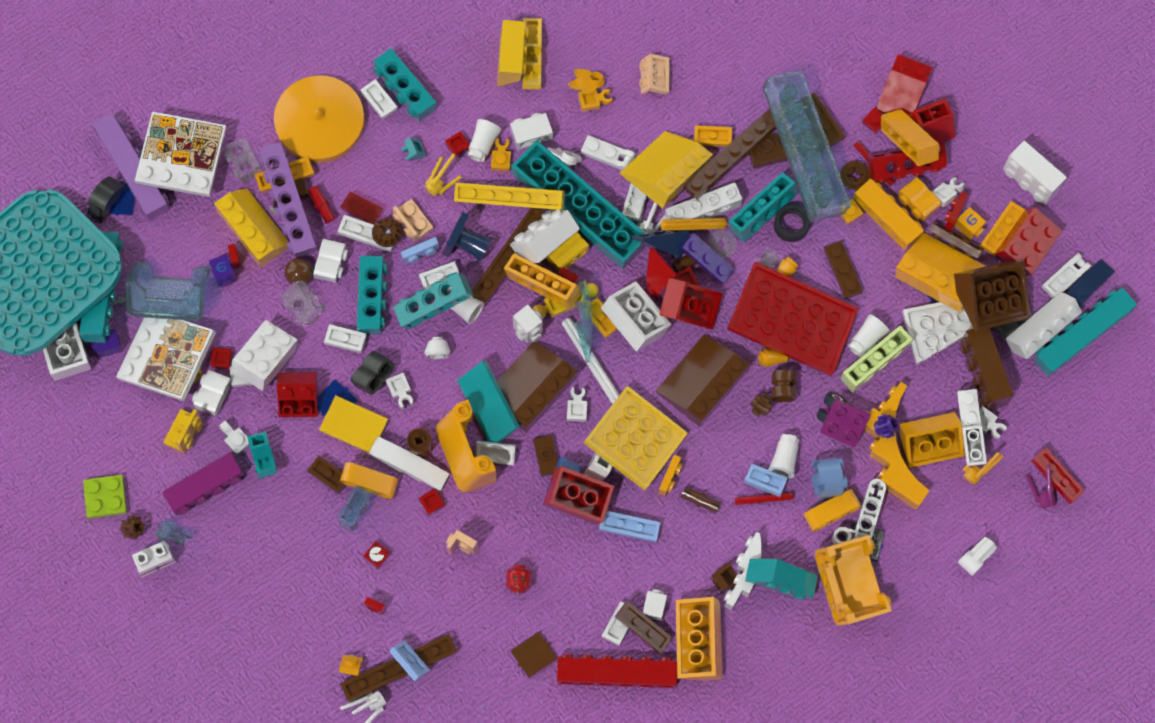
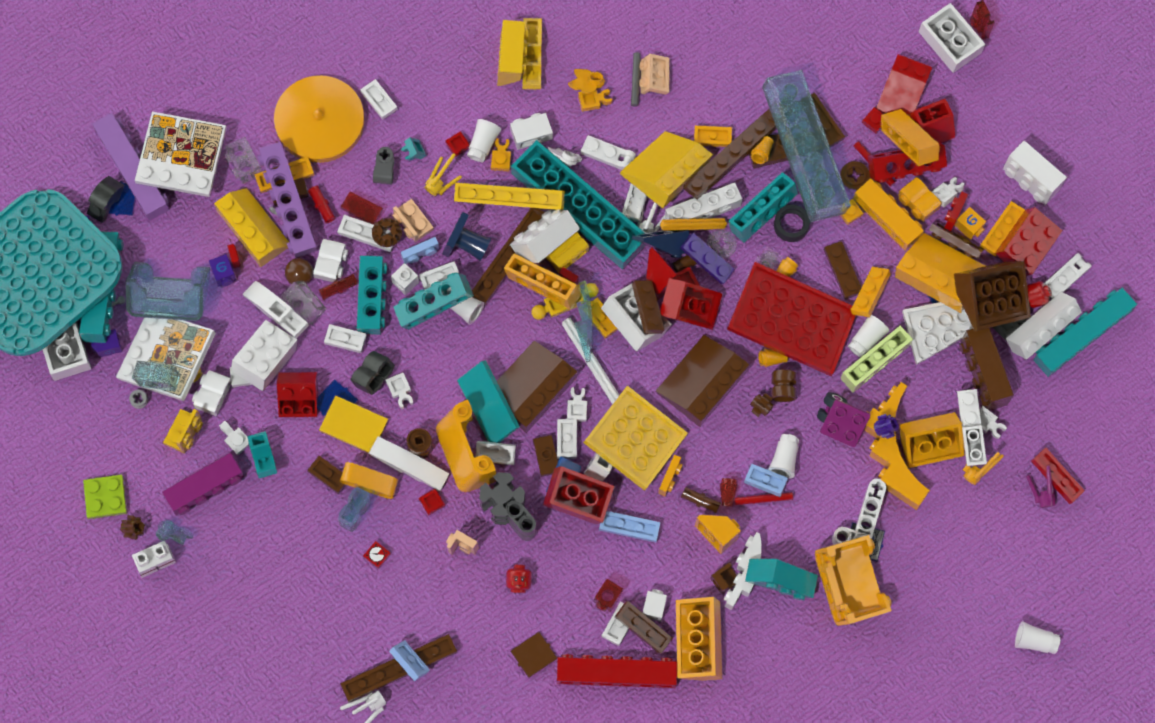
(136, 393): none -> light grey bush
(156, 376): none -> clear light blue brick
(221, 358): red tile -> none
(276, 309): none -> white slope
(338, 286): none -> clear red pin
(350, 665): light orange plate -> none
(375, 606): red tile -> none
(384, 169): none -> dark grey piece
(390, 61): teal brick -> none
(405, 279): none -> white brick
(437, 348): white cone -> none
(505, 502): none -> dark grey connector
(528, 324): white brick -> none
(567, 438): none -> white plate
(608, 587): none -> clear red brick
(635, 79): none -> dark grey bar
(648, 307): none -> reddish brown plate
(718, 530): none -> light orange slope
(728, 490): none -> clear red cone
(761, 152): none -> light orange cone
(828, 477): medium blue brick -> none
(832, 510): light orange beam -> none
(870, 292): none -> light orange plate
(951, 37): none -> white brick
(974, 559): white piece -> none
(981, 19): none -> clear red plate
(1036, 639): none -> white plant
(1038, 294): none -> red head
(1090, 282): dark blue slope -> none

